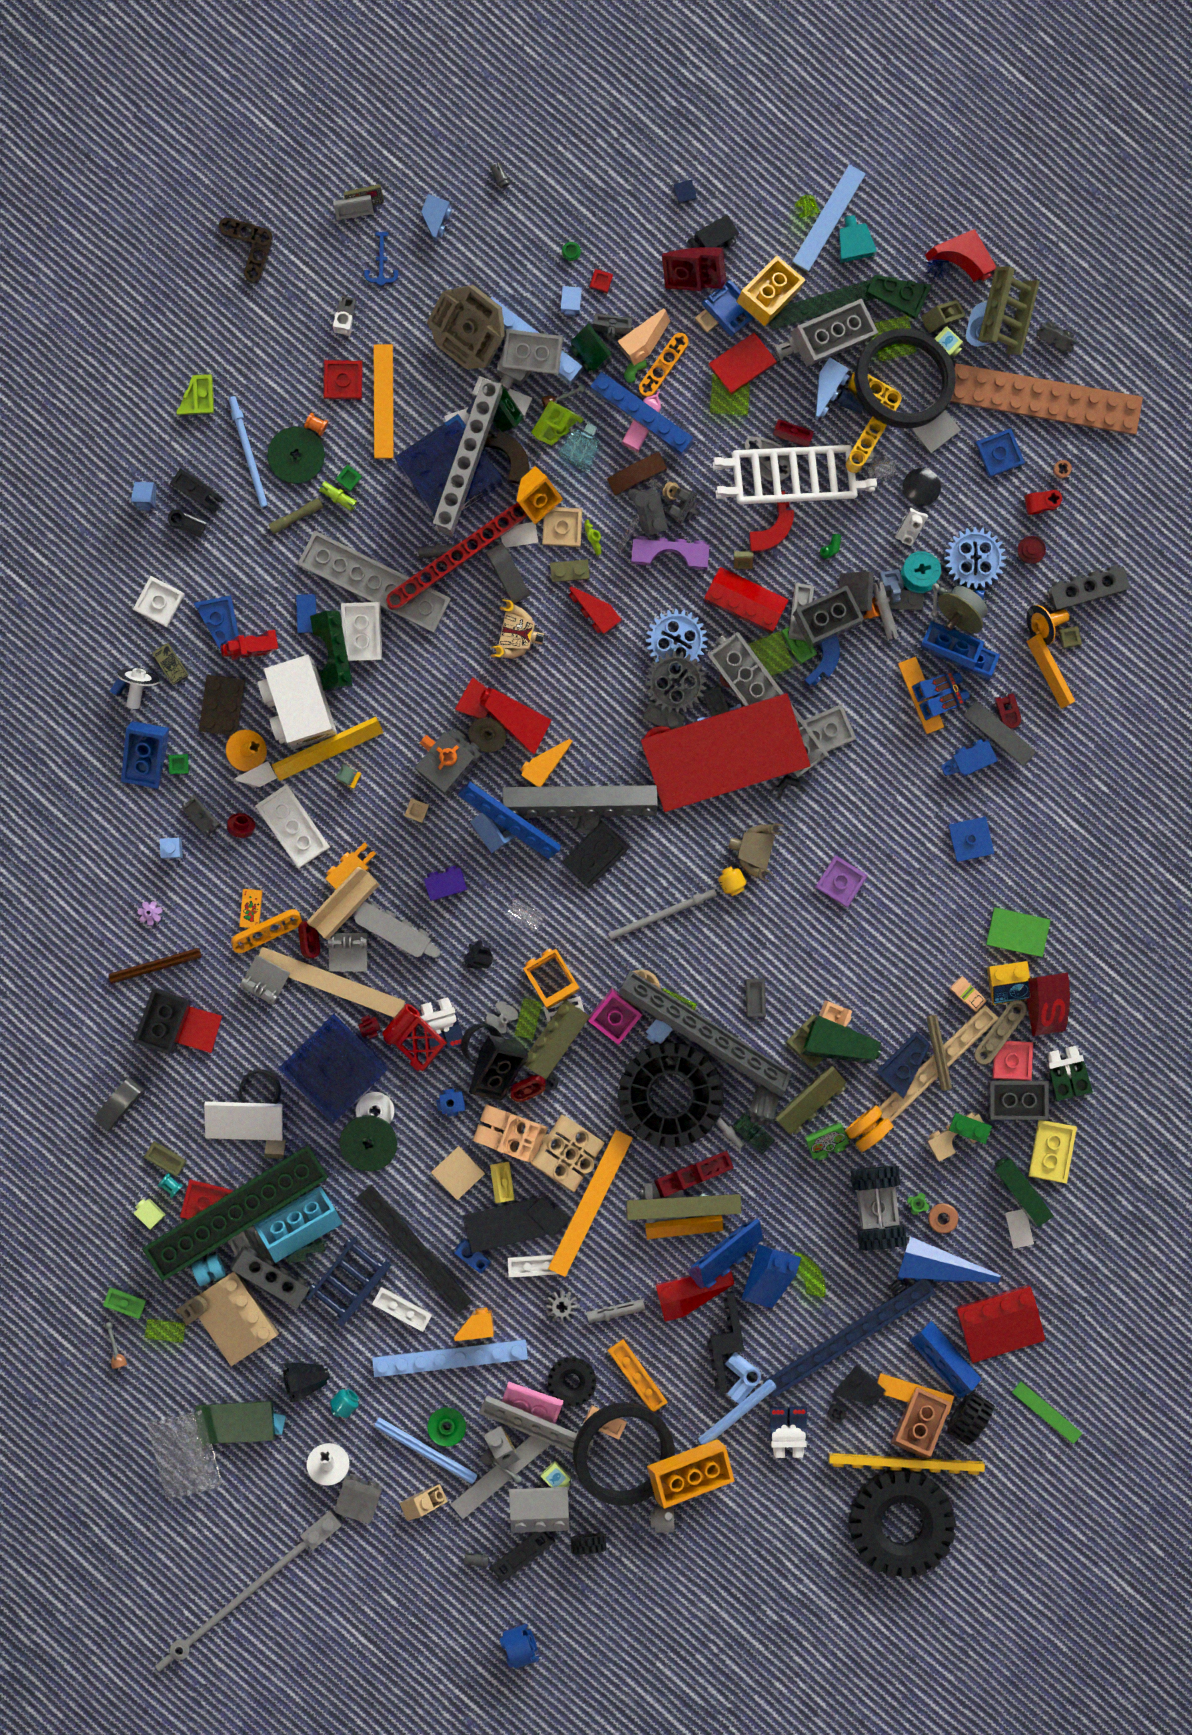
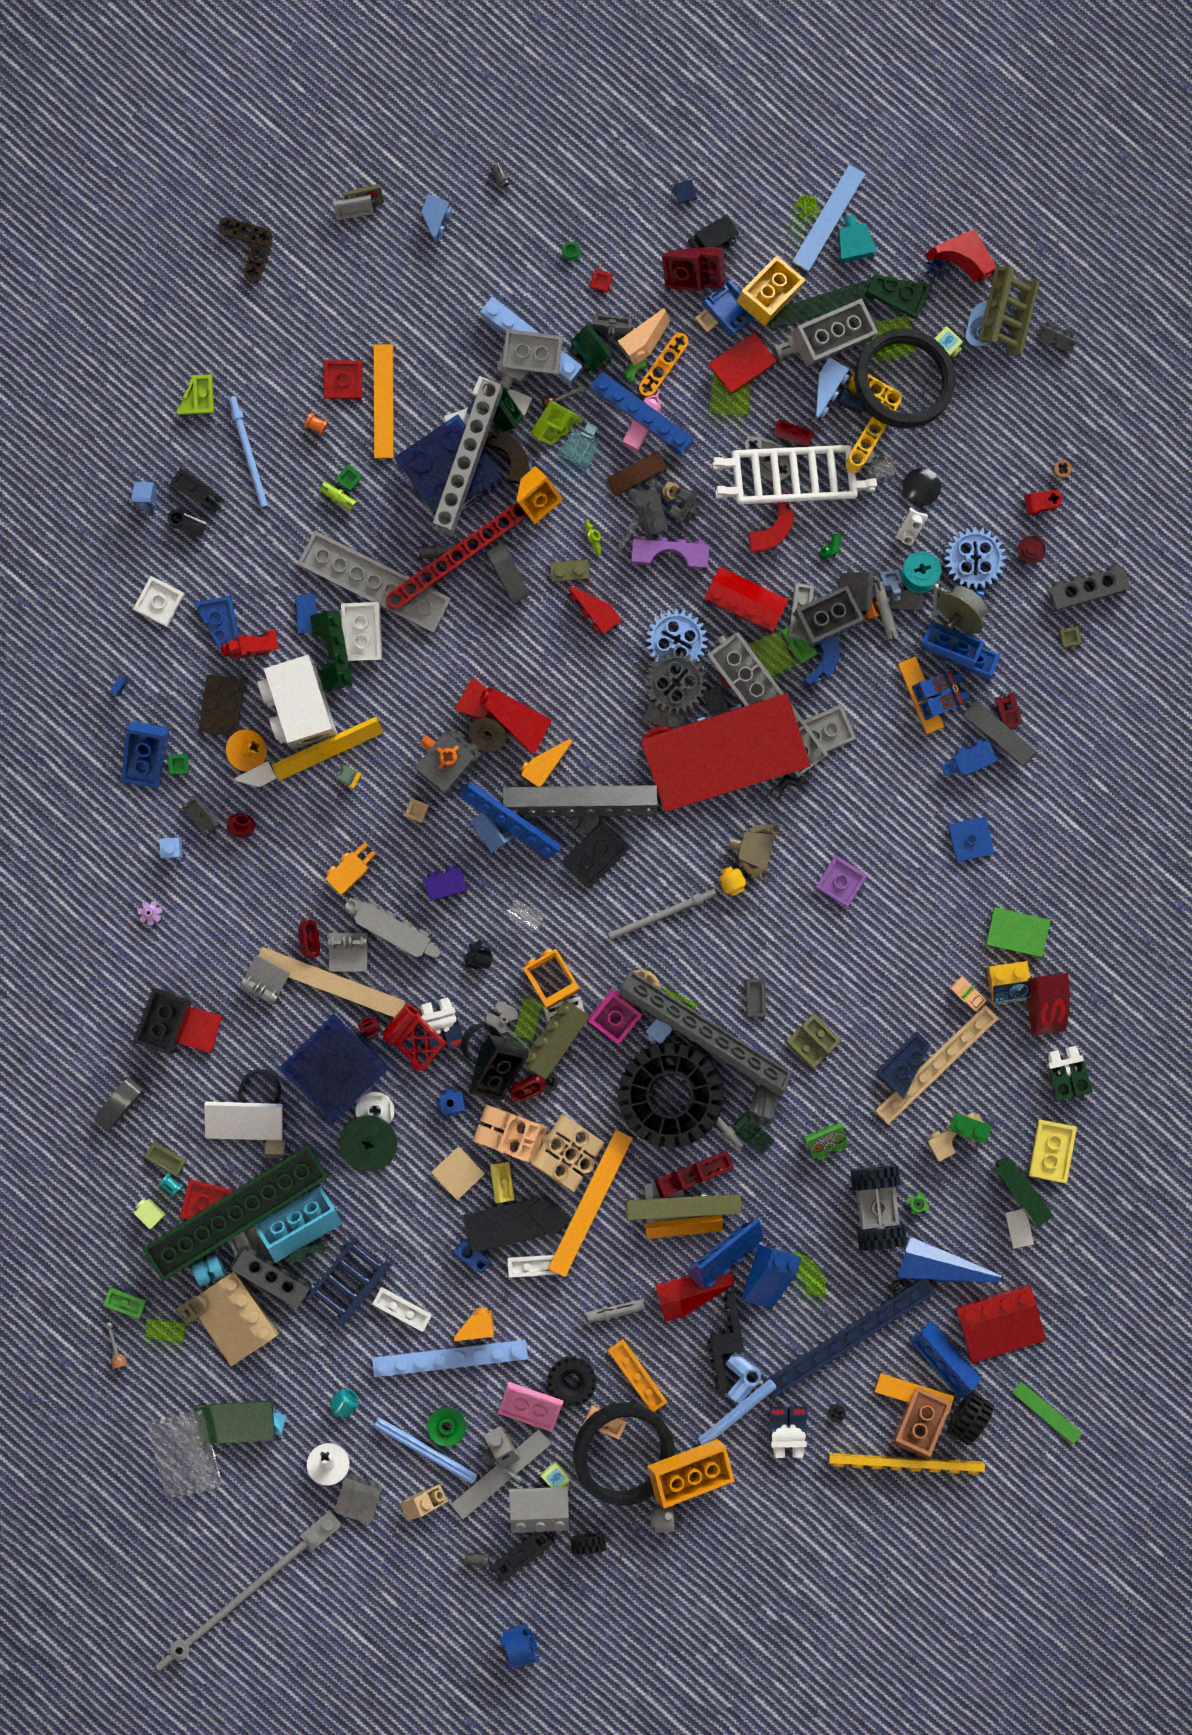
(137, 679): white piece -> none
(154, 965): reddish brown axle -> none
(170, 664): olive tile -> none
(251, 908): light orange tile -> none
(264, 928): light orange beam -> none
(285, 521): olive piece -> none
(292, 826): white tile -> none
(303, 1379): black cone -> none
(304, 467): dark green piece -> none
(343, 902): tan panel -> none
(344, 316): leg -> none
(381, 280): blue piece -> none
(414, 1249): black tile -> none
(452, 327): dark tan piece -> none
(516, 633): tan torso -> none
(520, 535): white sticker -> none
(529, 1424): light grey plate -> none
(556, 1311): light grey gear -> none
(562, 527): tan tile -> none
(571, 300): light blue brick -> none
(743, 560): olive tile -> none
(810, 1099): olive slope -> none
(835, 1013): light nougat bracket -> none
(838, 1042): dark green slope -> none
(860, 1387): black wing -> none
(870, 1130): light orange wheel -> none
(909, 1557): black tyre -> none
(936, 432): light grey tile -> none
(939, 1053): dark tan axle -> none
(943, 316): olive slope -> none
(943, 1228): nougat piece -> none
(1000, 453): blue tile -> none
(1000, 1032): dark tan plate -> none
(1014, 1061): coral tile -> none
(1018, 1100): dark grey brick -> none
(1043, 623): light orange piece -> none
(1046, 399): nougat plate -> none
(1050, 671): light orange tile -> none

